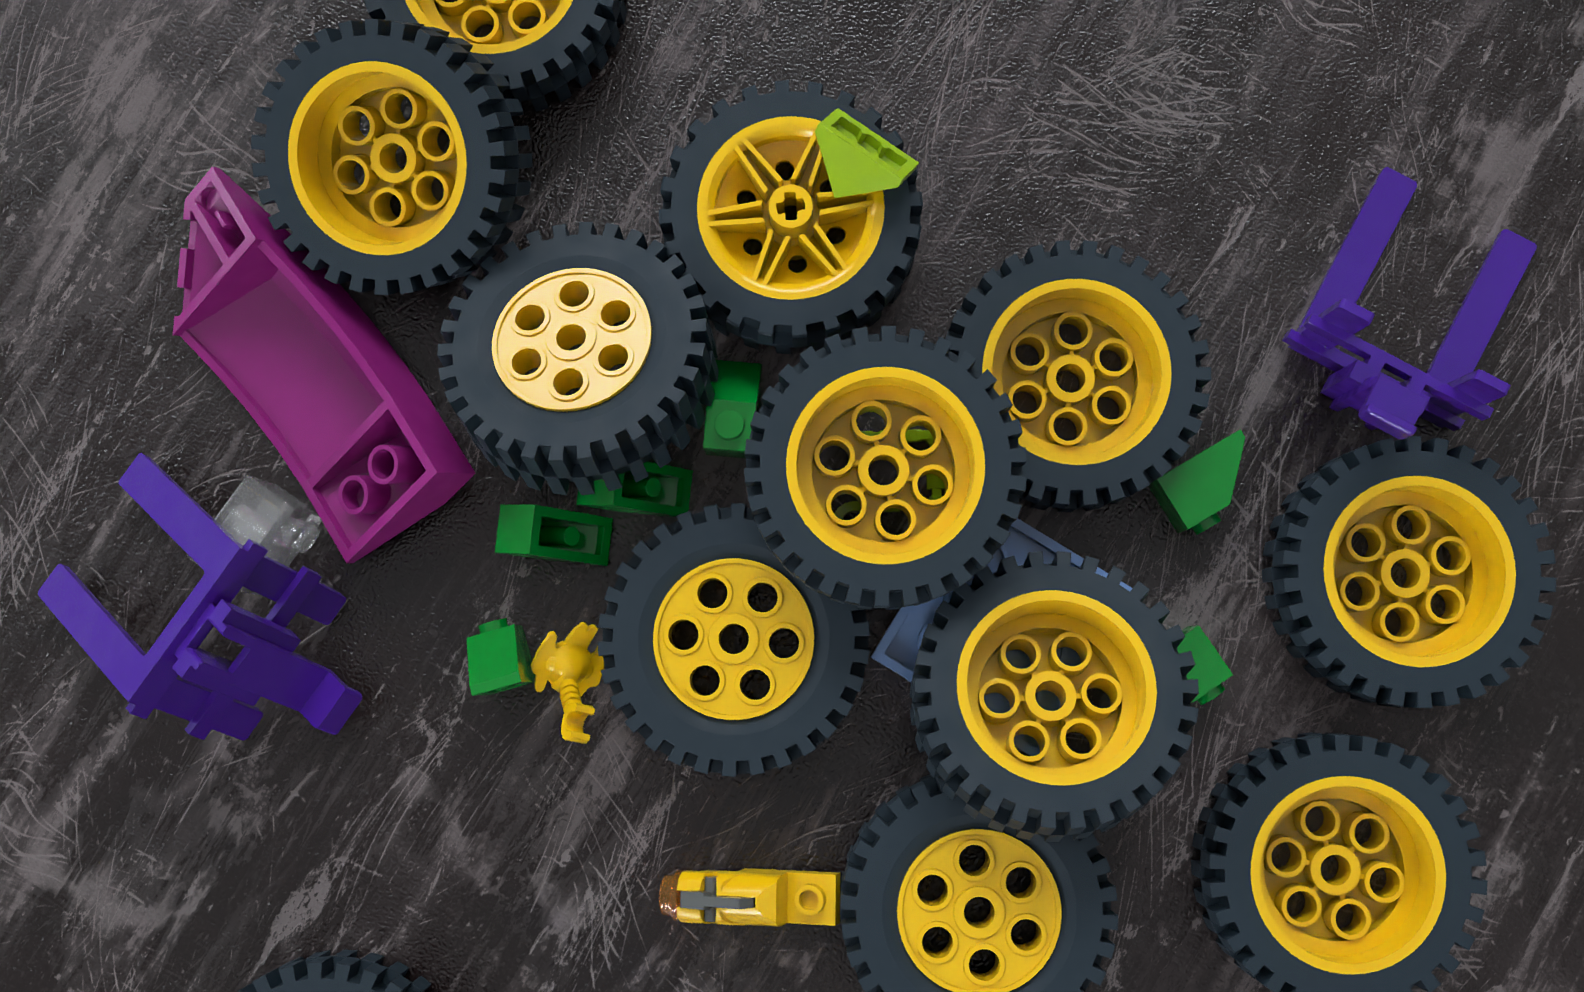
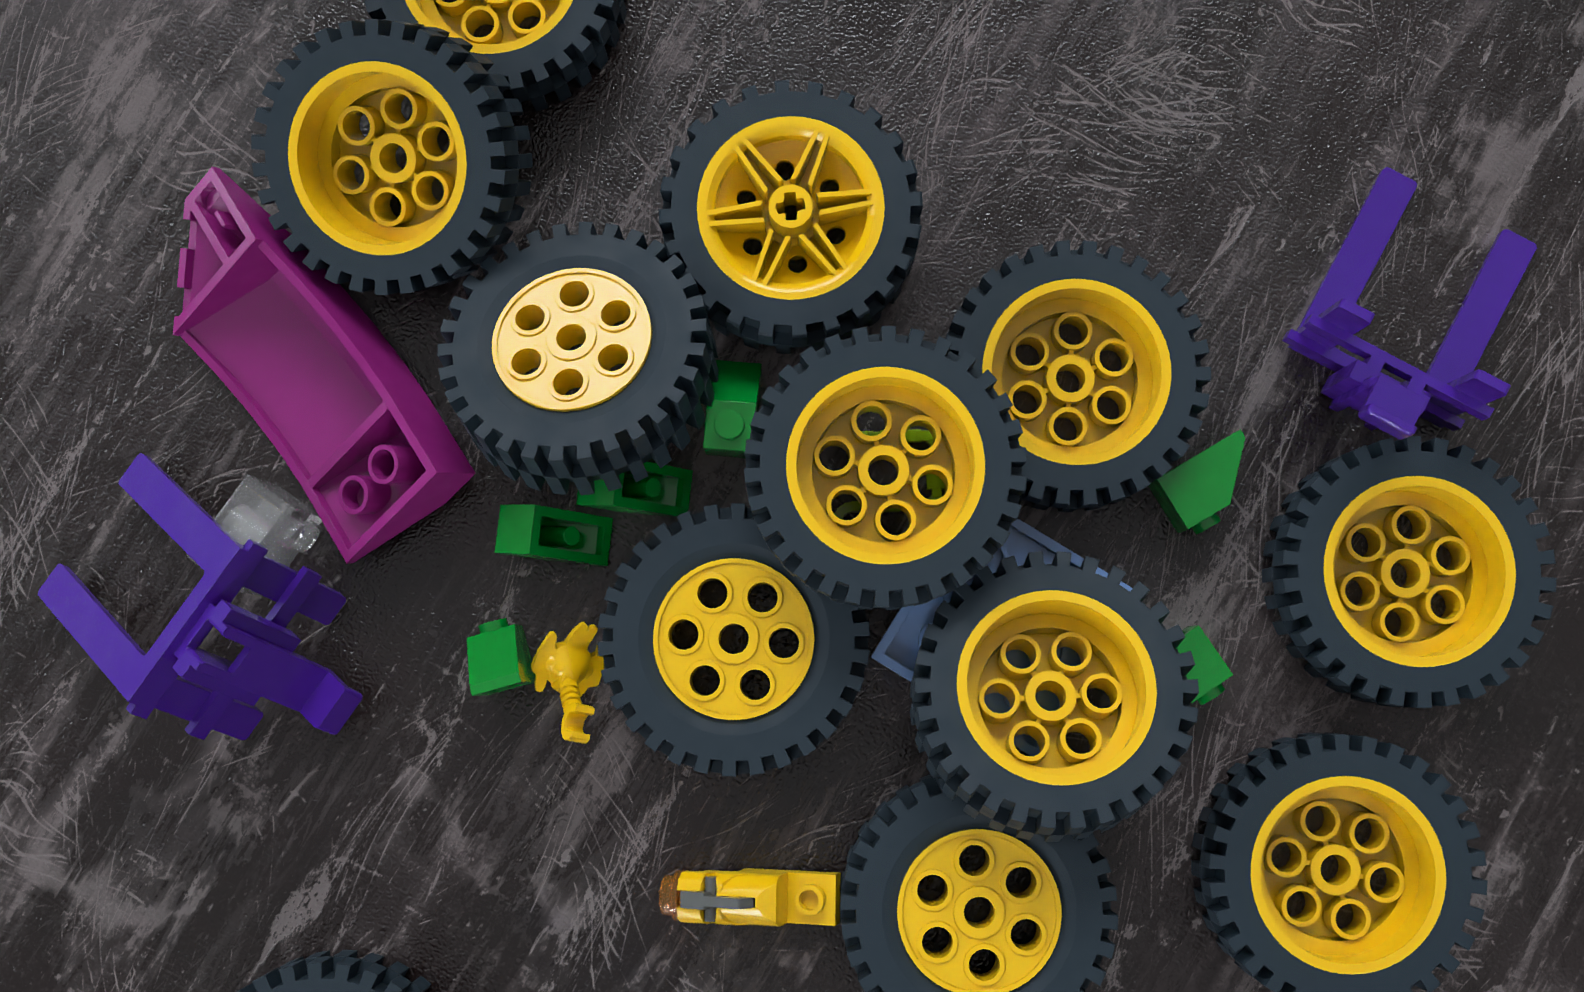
(859, 158): lime slope -> none

